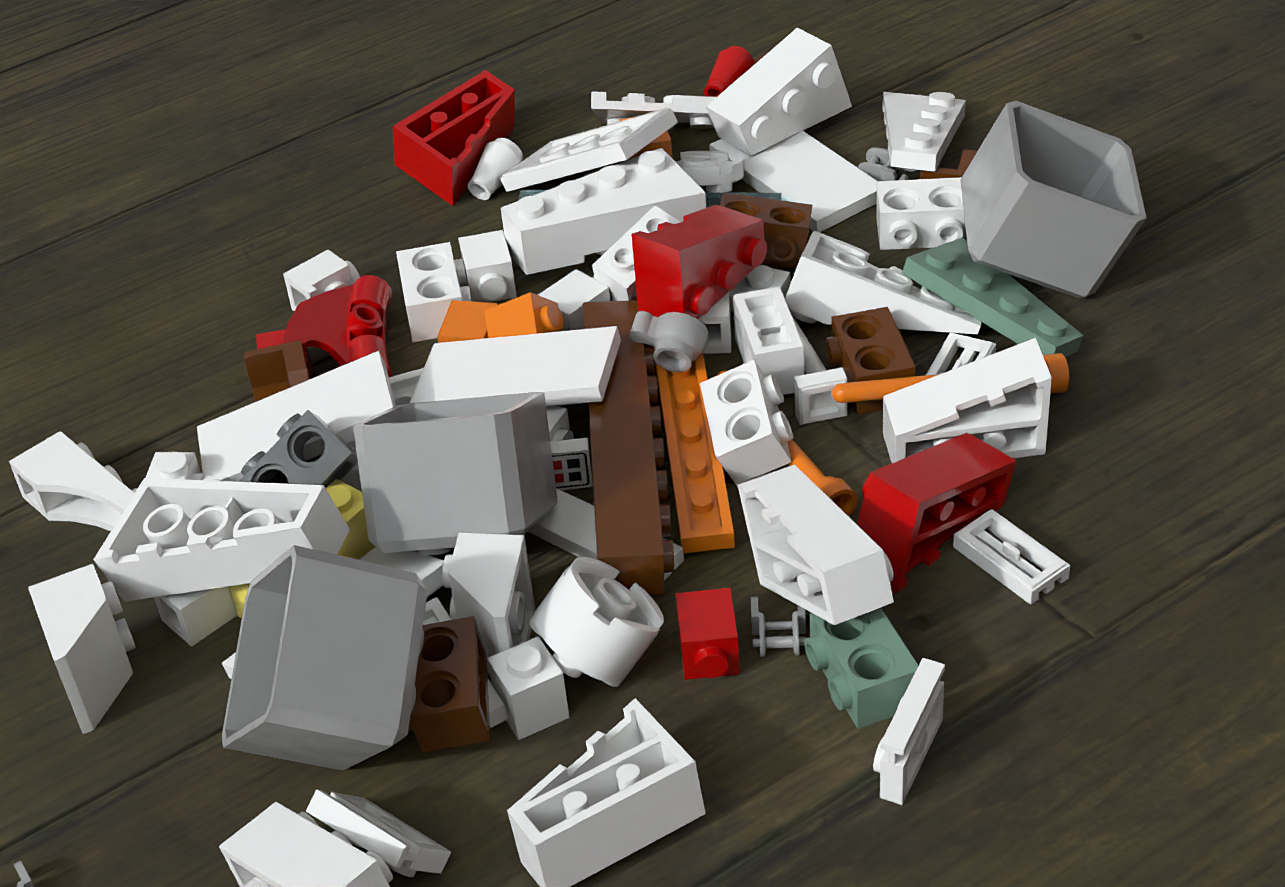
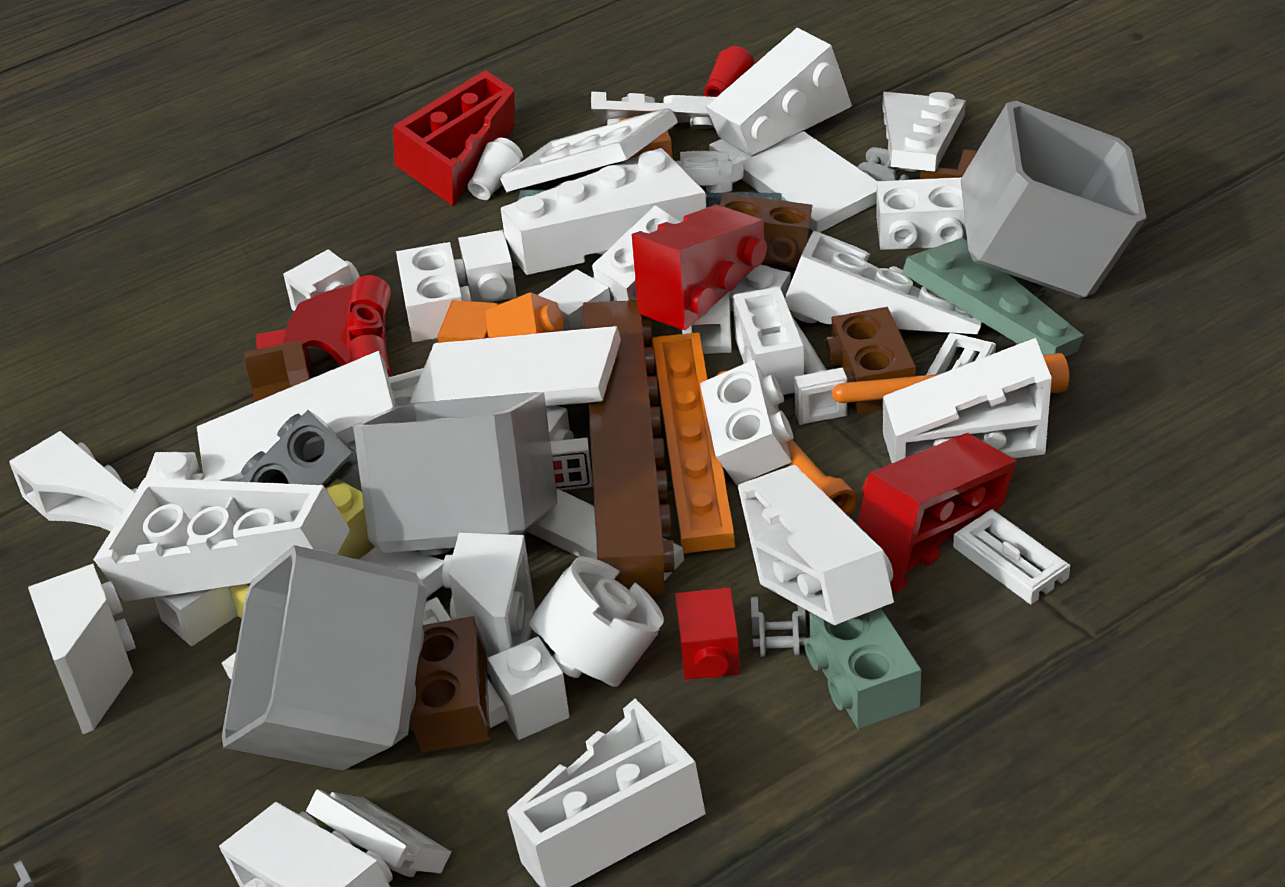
(673, 337): light grey piece -> none
(910, 732): white plate -> none

